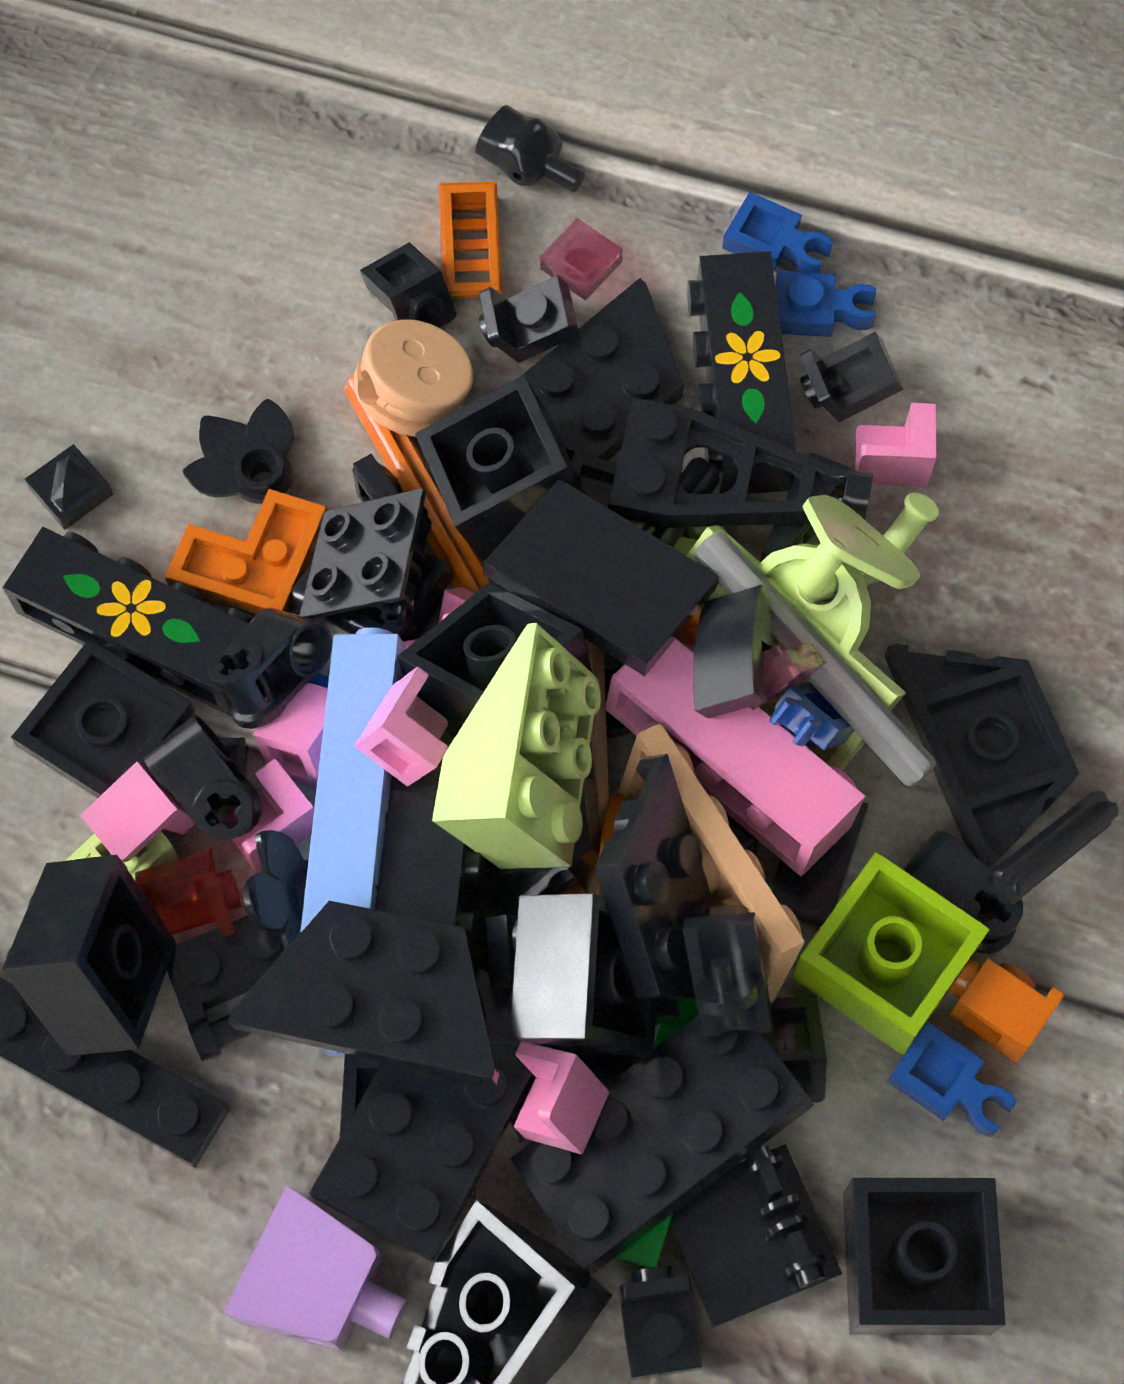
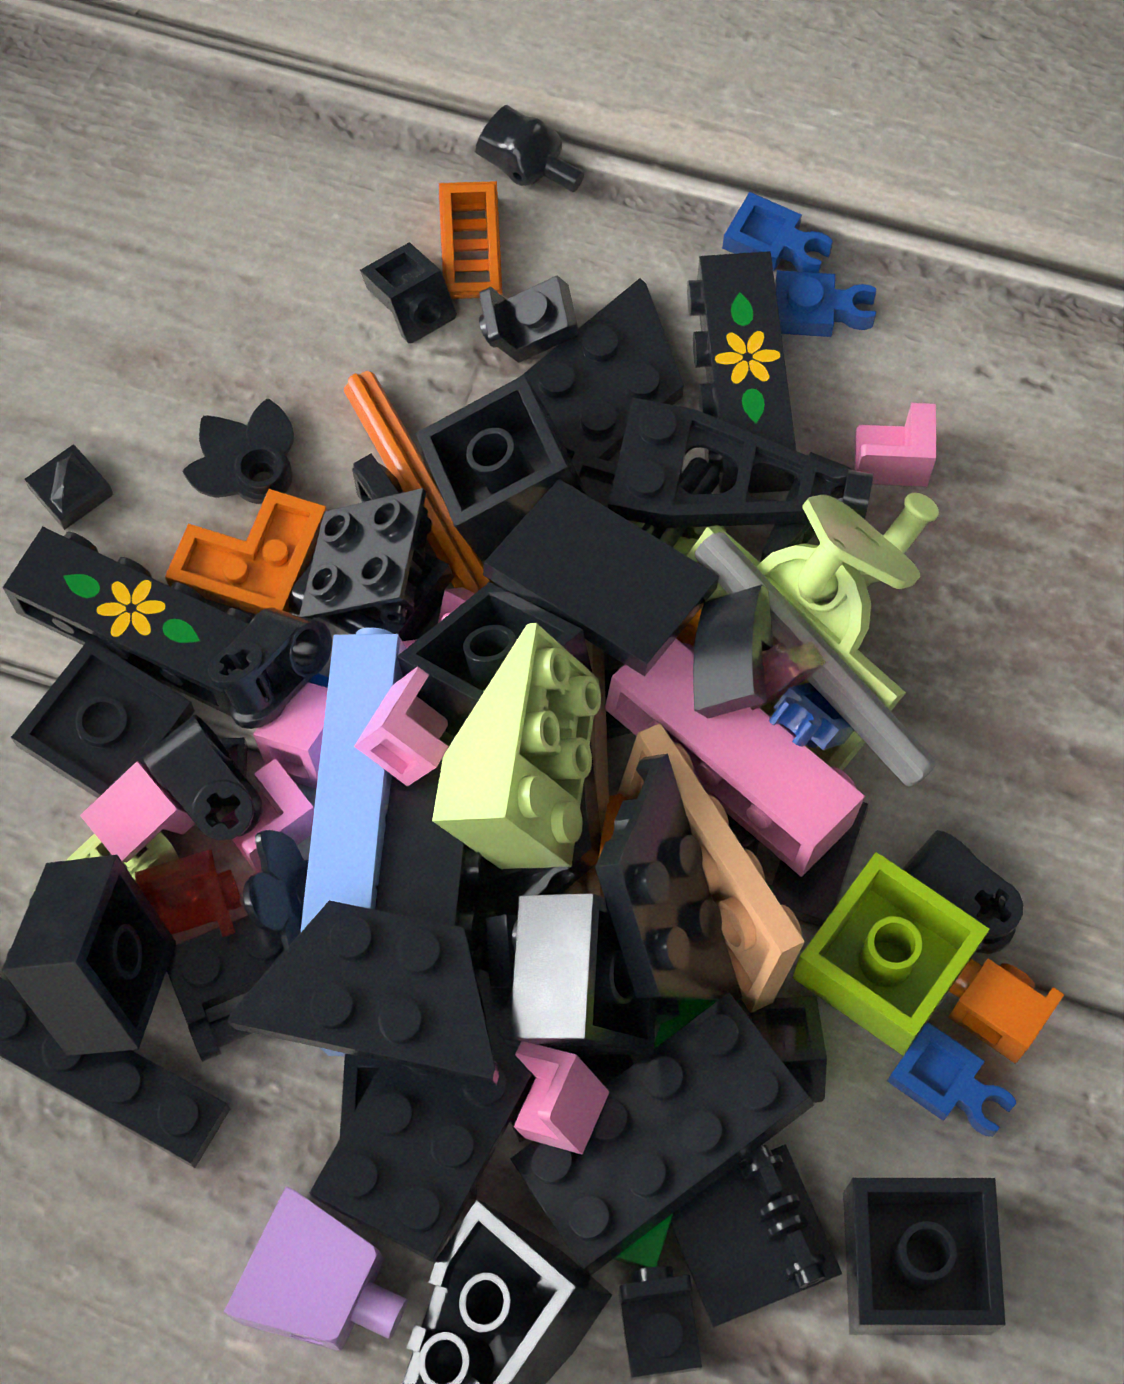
(412, 376): light nougat head -> none
(581, 258): clear pink plate -> none
(728, 971): black hips -> none
(850, 377): black bracket -> none
(990, 741): black wing -> none
(1051, 848): black axle -> none

